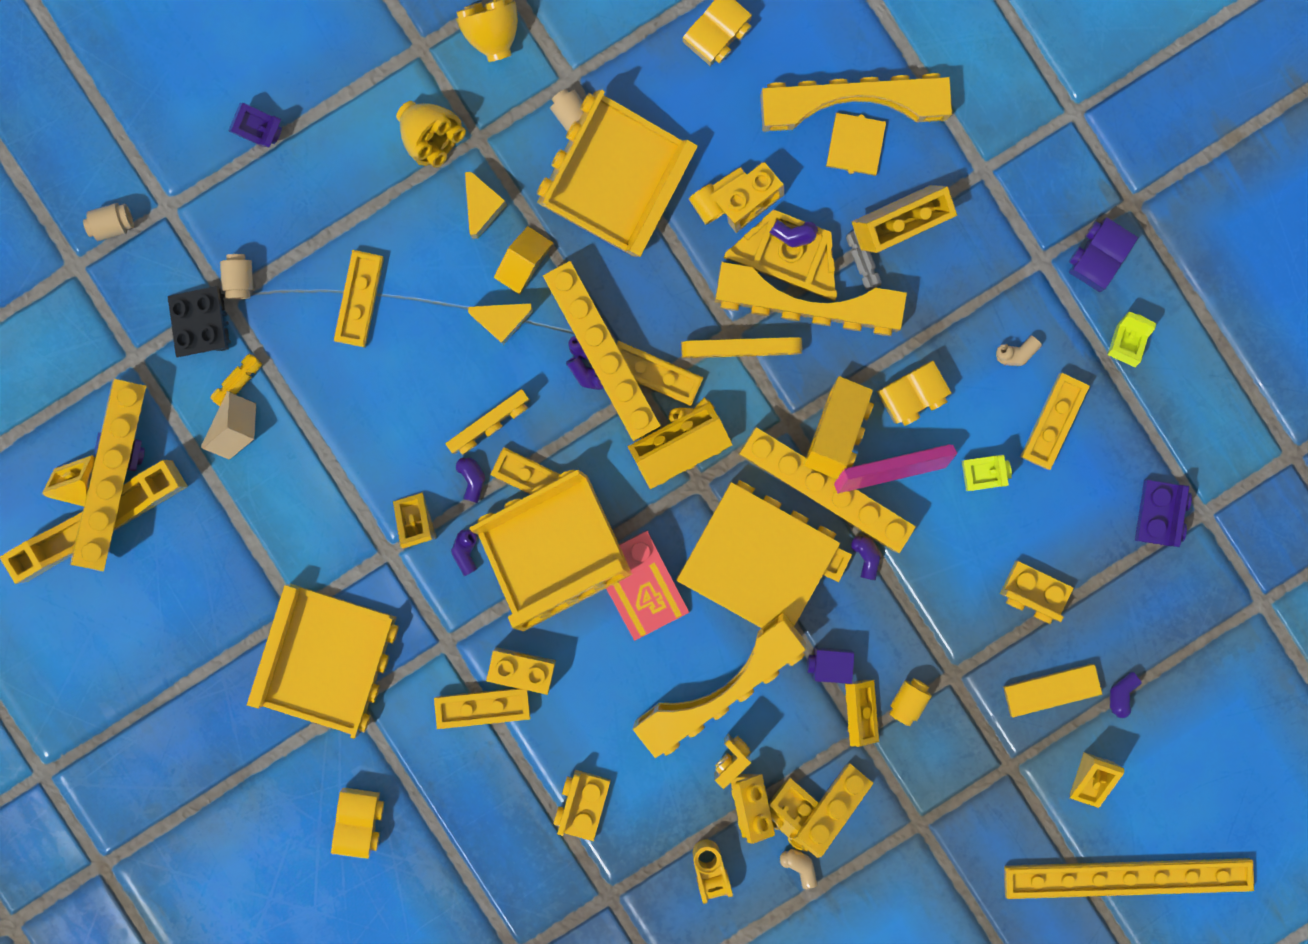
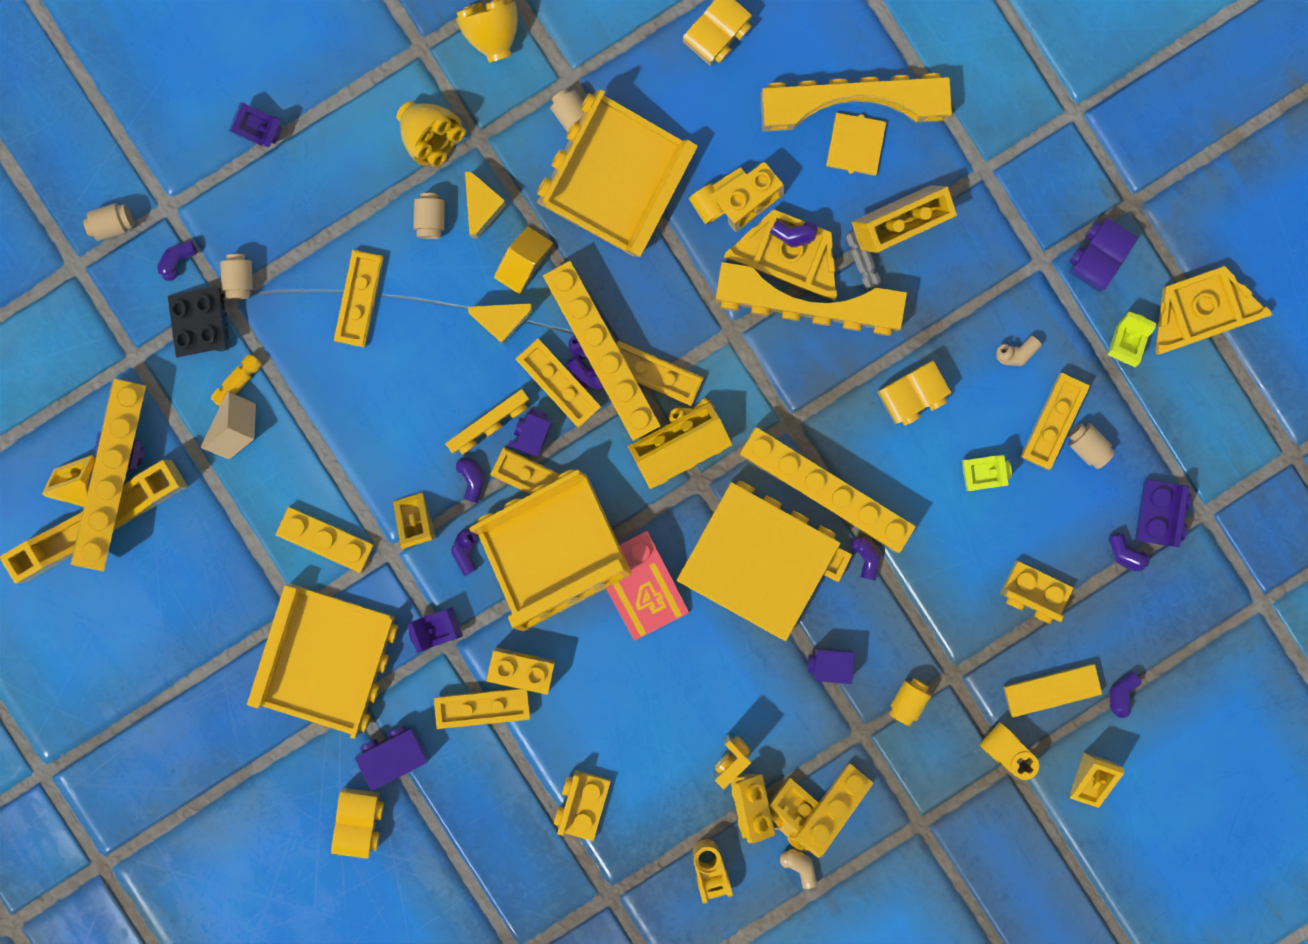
(171, 258): none -> dark purple arm
(325, 539): none -> yellow plate
(392, 757): none -> dark purple brick
(429, 216): none -> tan brick
(434, 629): none -> dark purple bracket
(532, 432): none -> dark purple brick
(558, 383): none -> yellow plate
(671, 722): yellow arch -> none
(741, 347): yellow beam -> none
(839, 428): yellow brick -> none
(862, 713): yellow plate -> none
(895, 468): dark pink tile -> none
(1007, 749): none -> yellow piece
(1091, 445): none -> tan brick
(1126, 557): none -> dark purple arm
(1129, 878): yellow tile -> none
(1204, 309): none -> yellow wing

